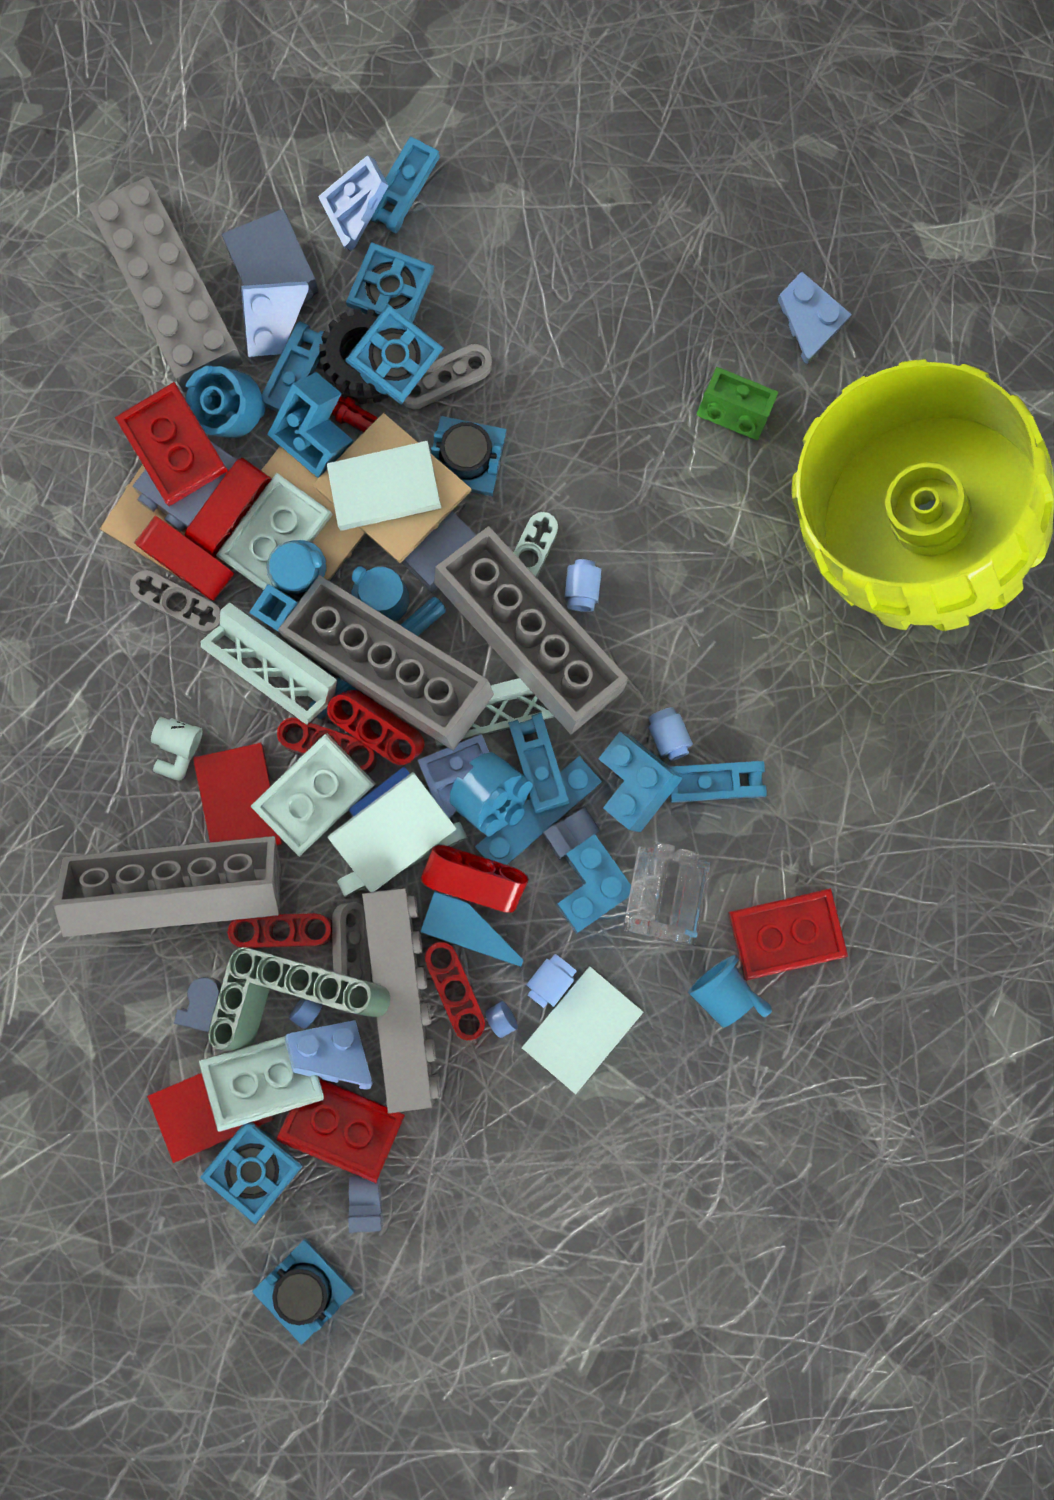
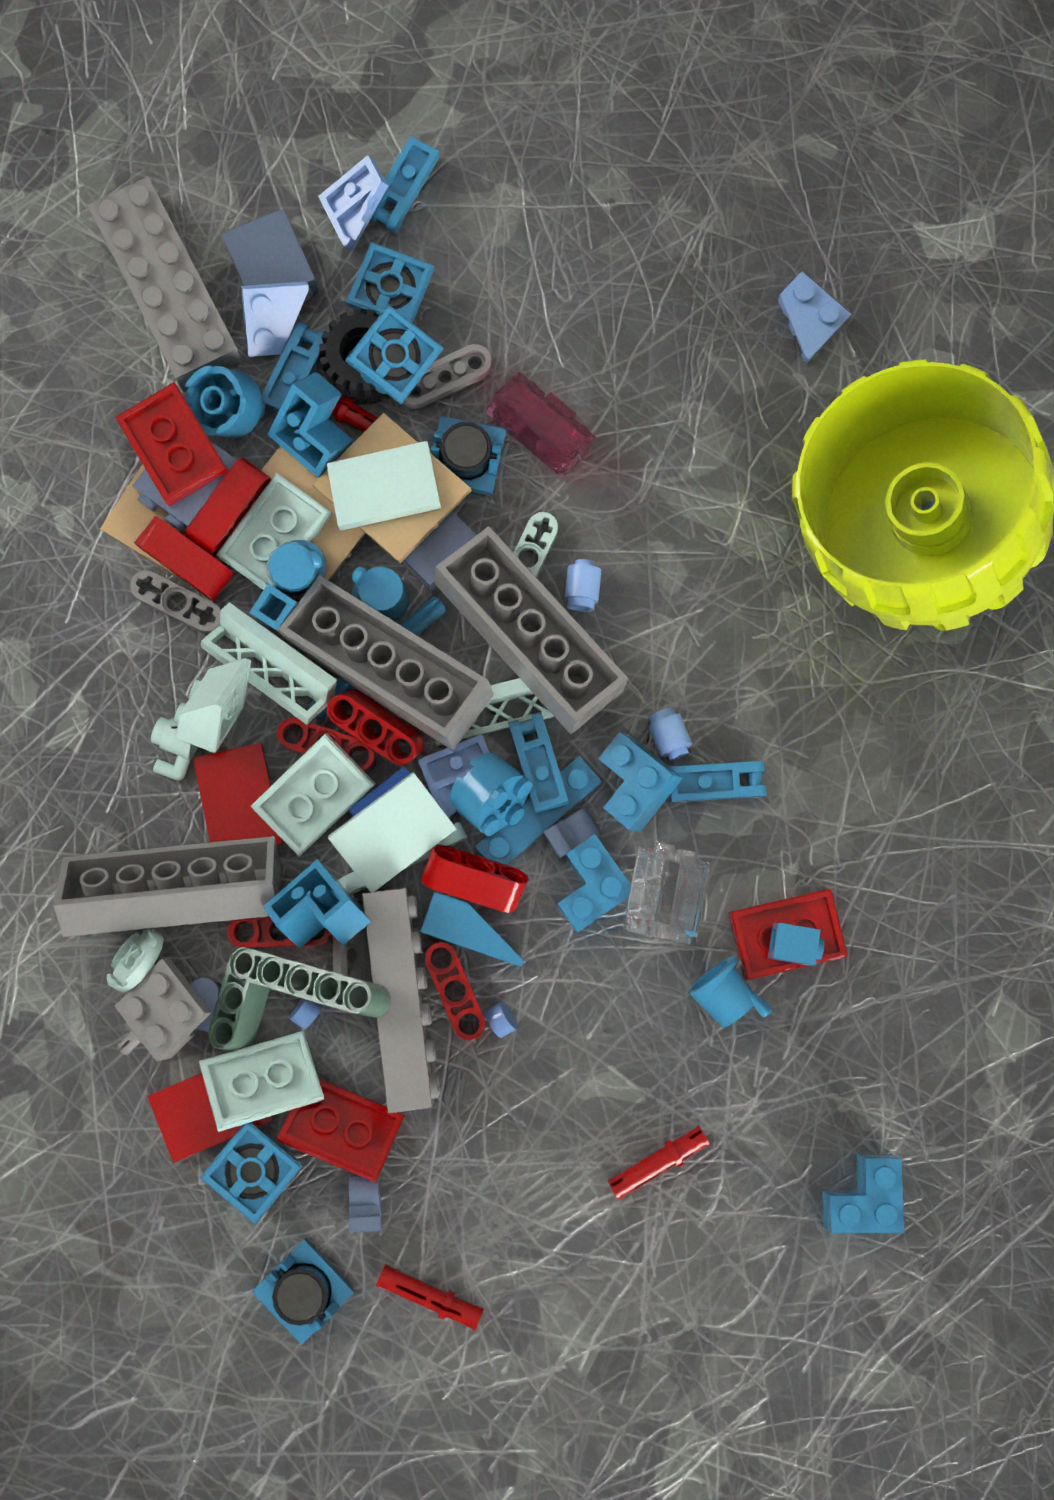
(135, 959): none -> light aqua tile
(161, 1012): none -> light grey plate
(213, 705): none -> light aqua slope
(316, 902): none -> dark azure brick
(331, 1053): light blue wing -> none
(430, 1297): none -> red pin
(541, 424): none -> clear pink piece
(551, 981): light blue brick -> none
(582, 1030): light aqua tile -> none
(659, 1162): none -> red pin
(737, 403): bright green bracket -> none
(795, 944): none -> dark azure brick
(876, 1203): none -> dark azure brick

